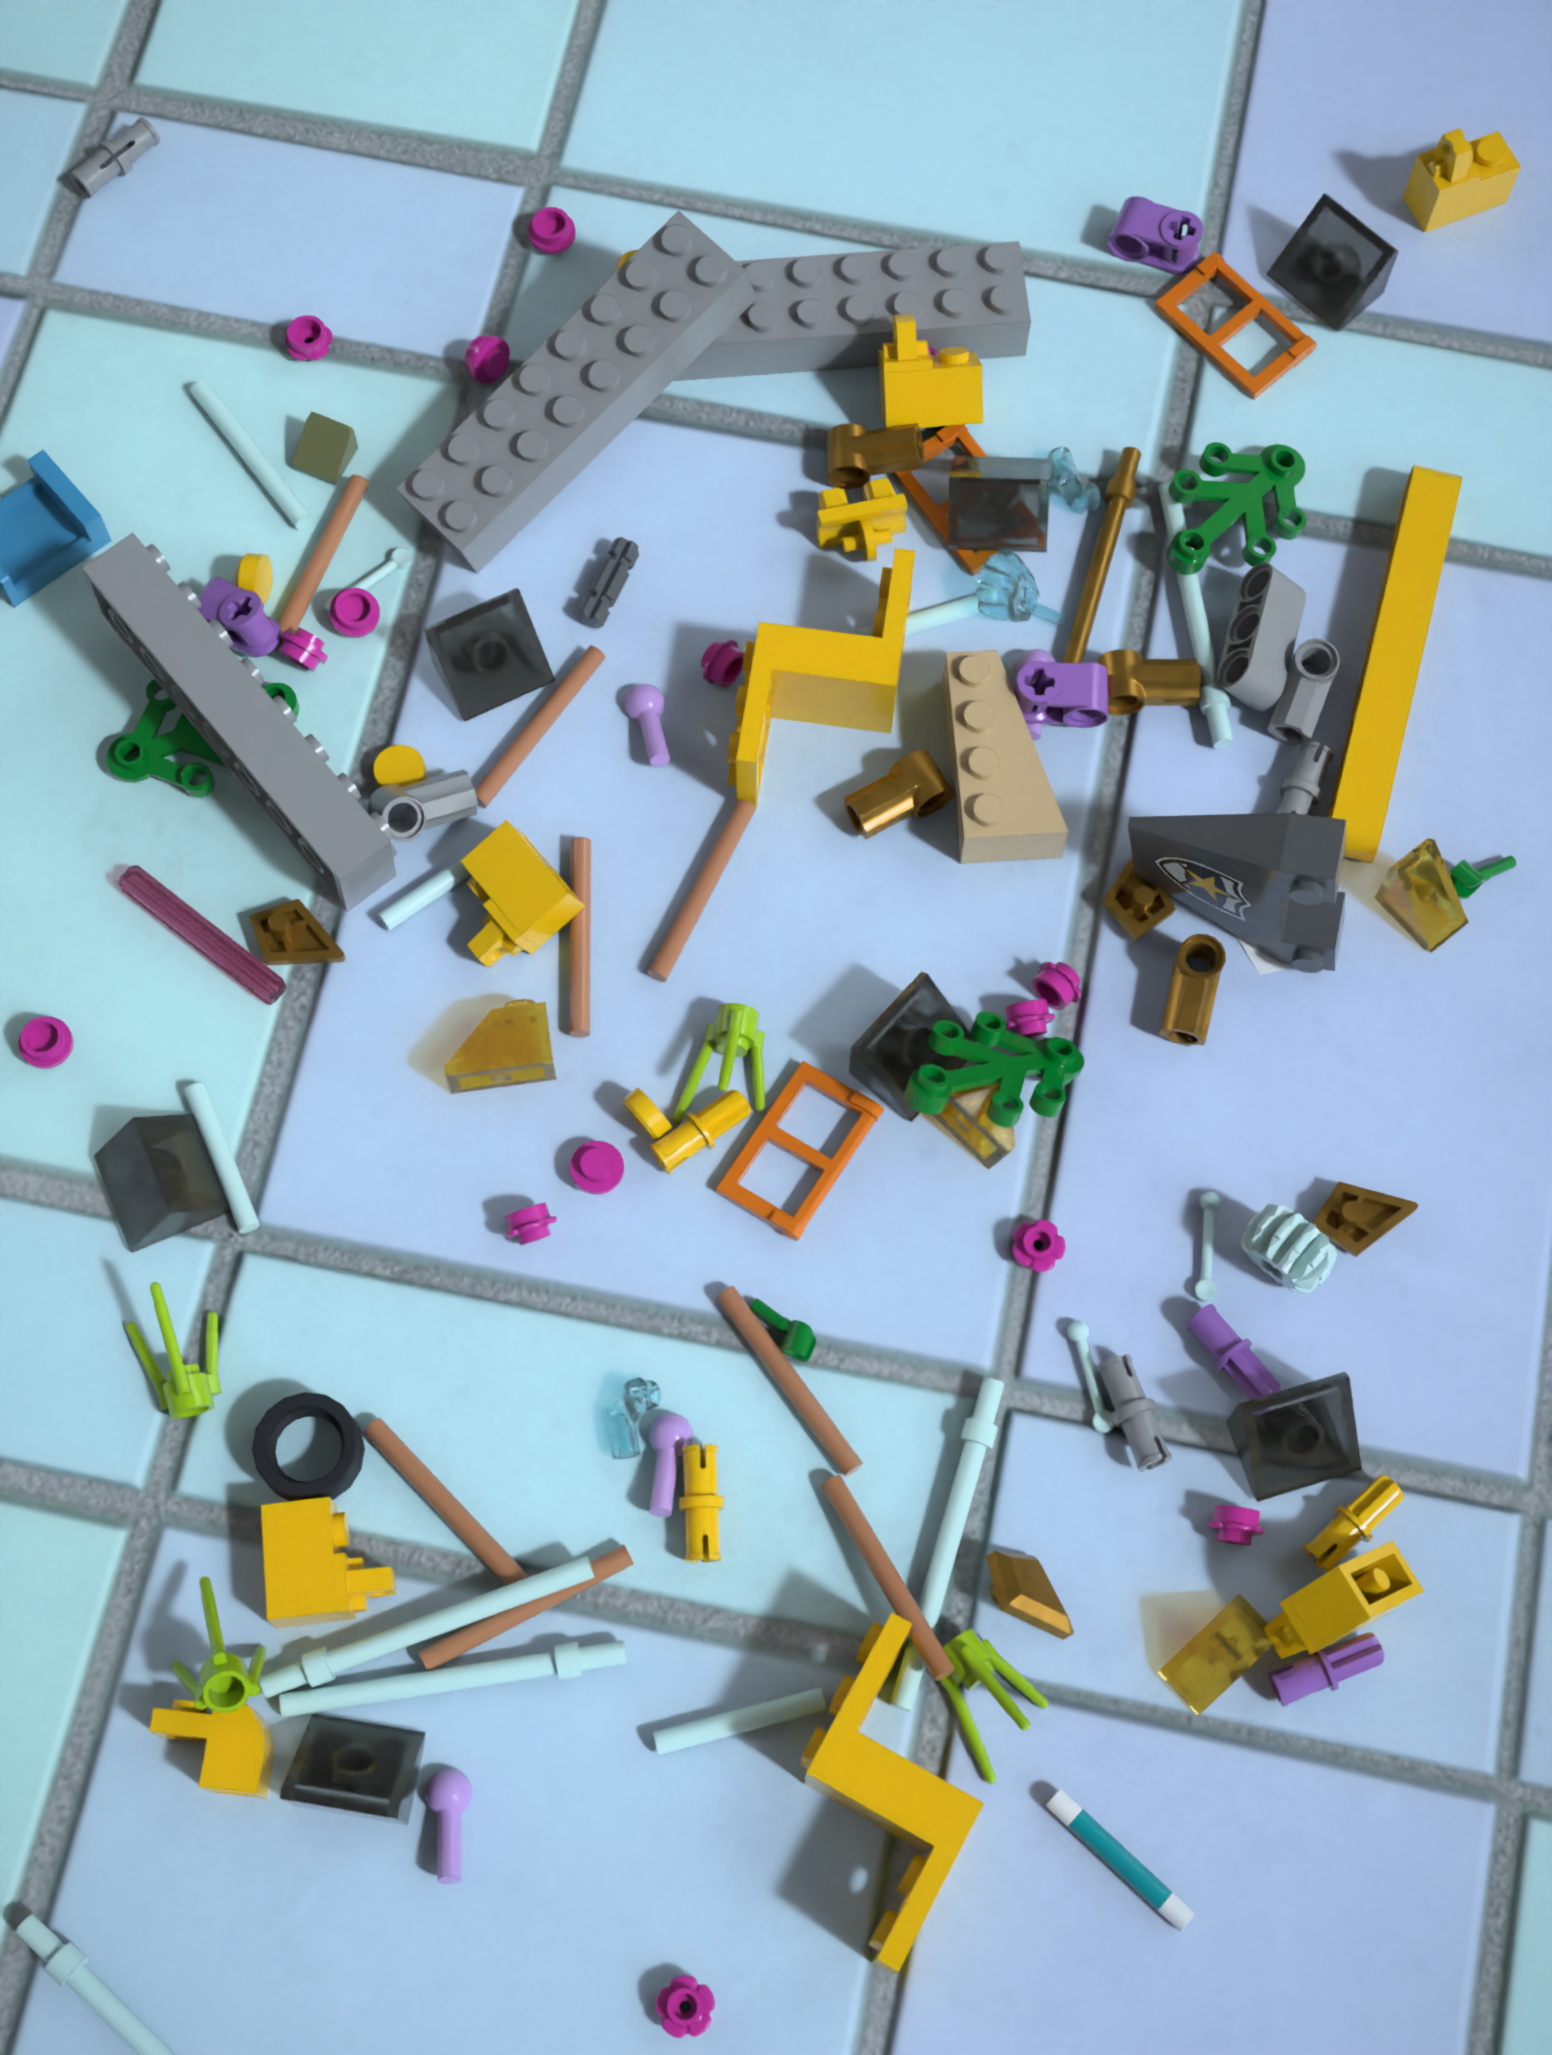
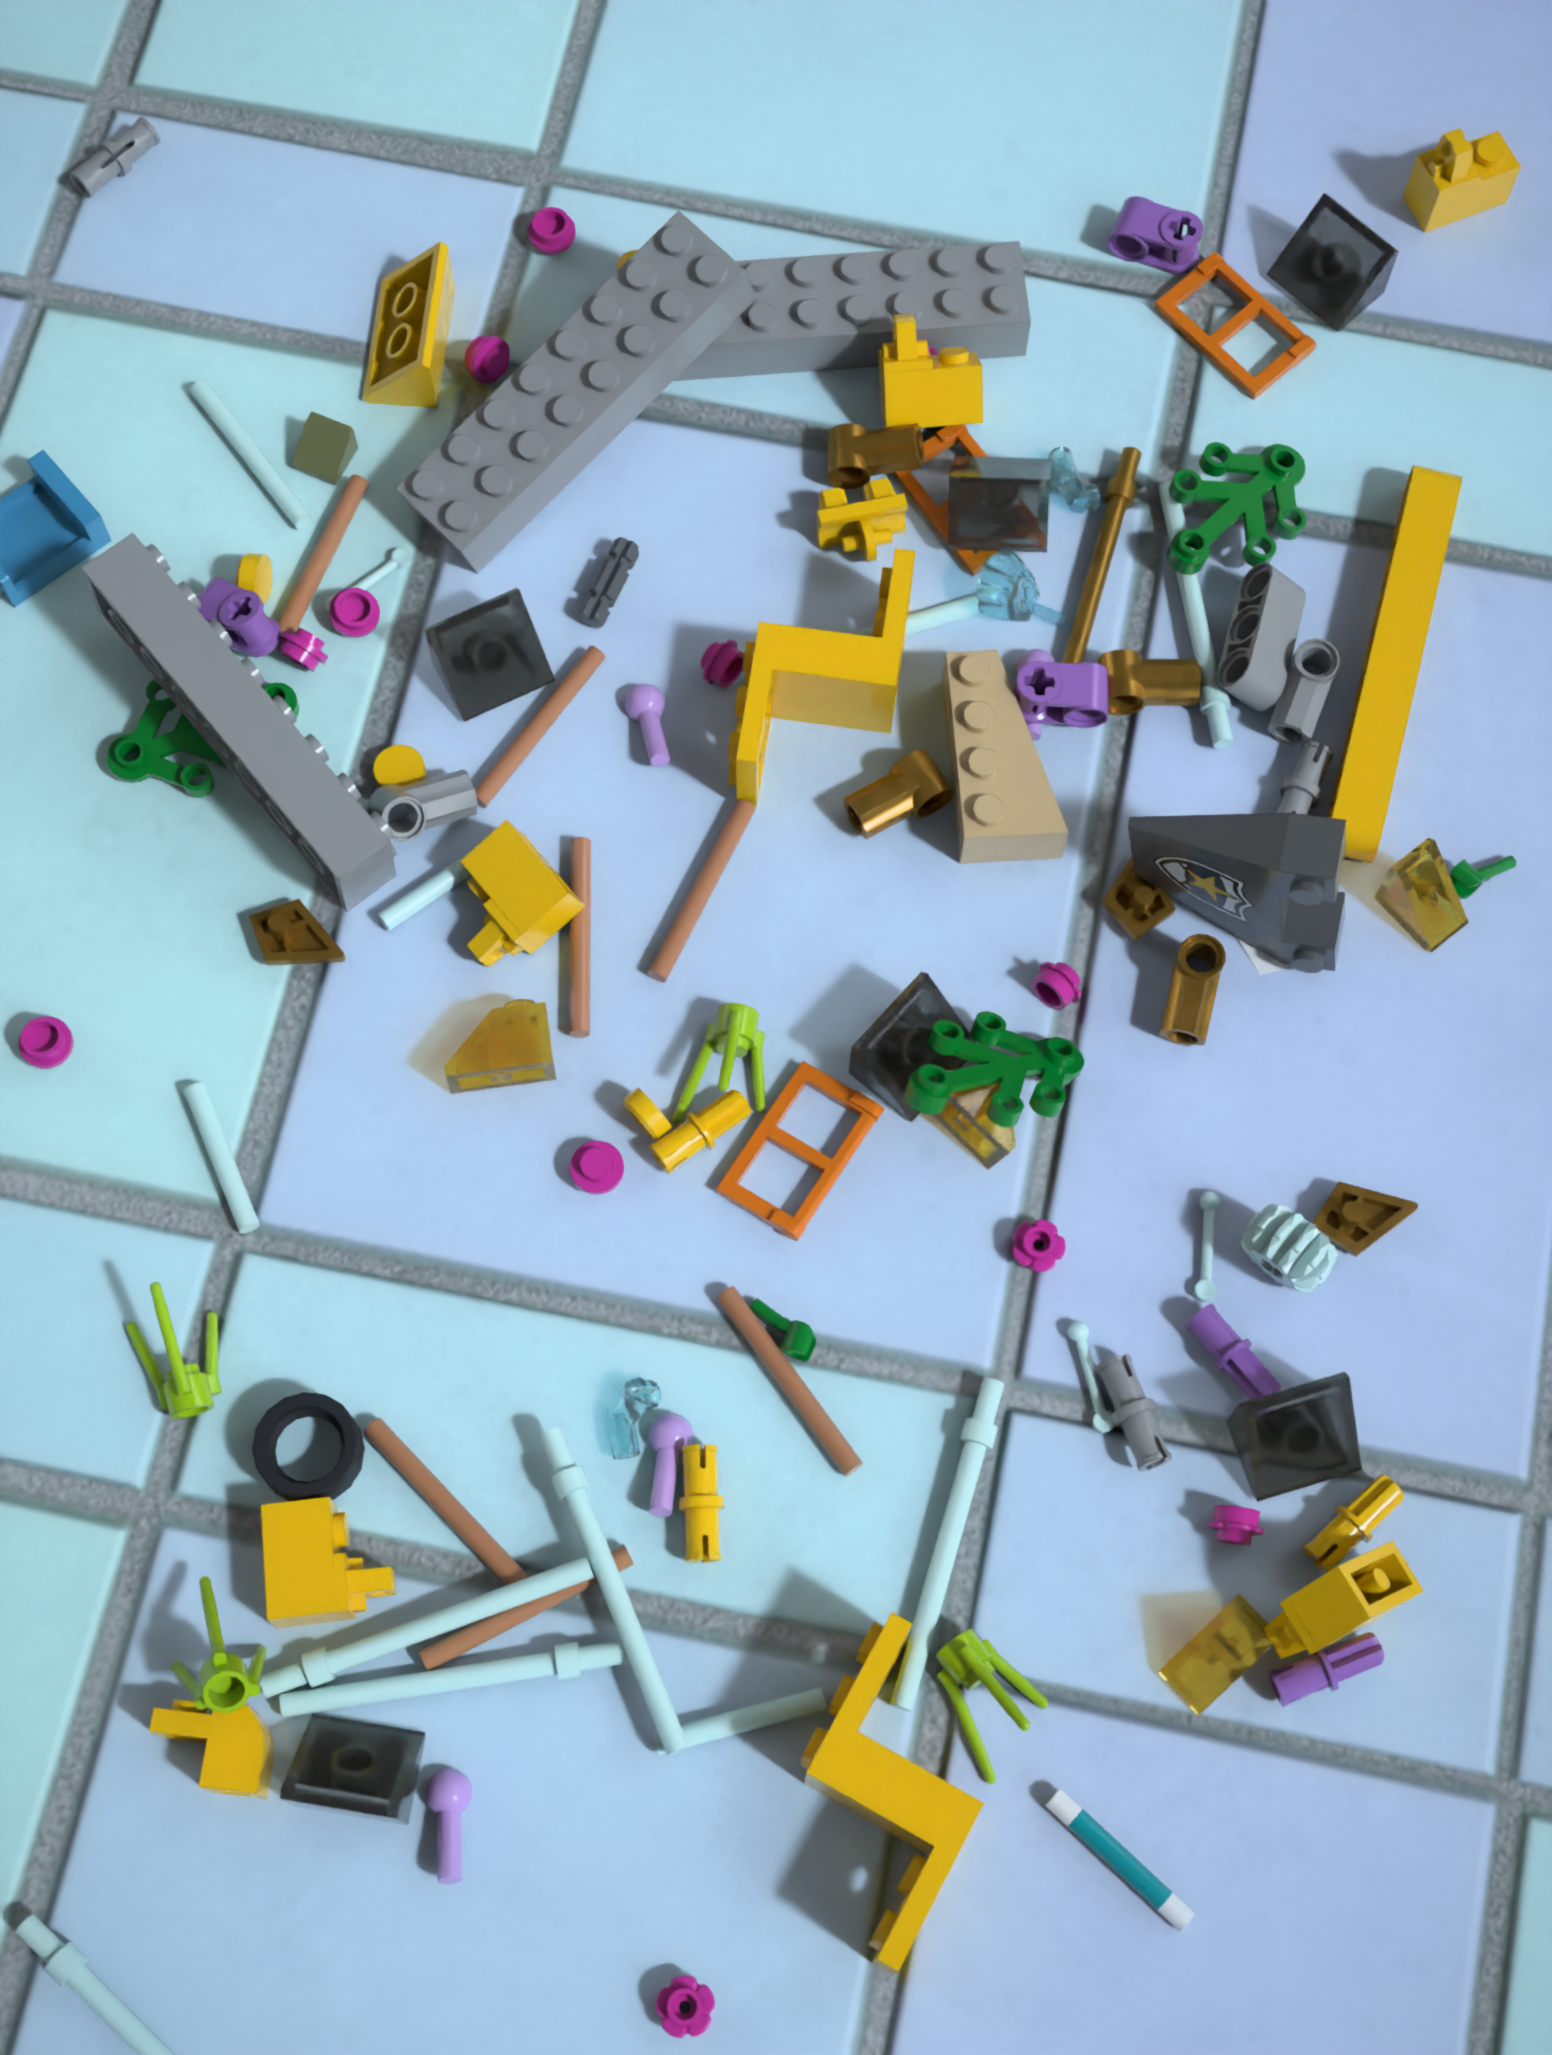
(160, 1179): clear smoke slope -> none
(202, 934): clear pink axle -> none
(305, 329): dark pink plate -> none
(411, 332): none -> yellow slope
(530, 1223): dark pink plate -> none
(571, 1485): none -> light aqua bar
(888, 1577): nougat bar -> none
(1026, 1592): pearl gold piece -> none
(1029, 1017): dark pink plate -> none

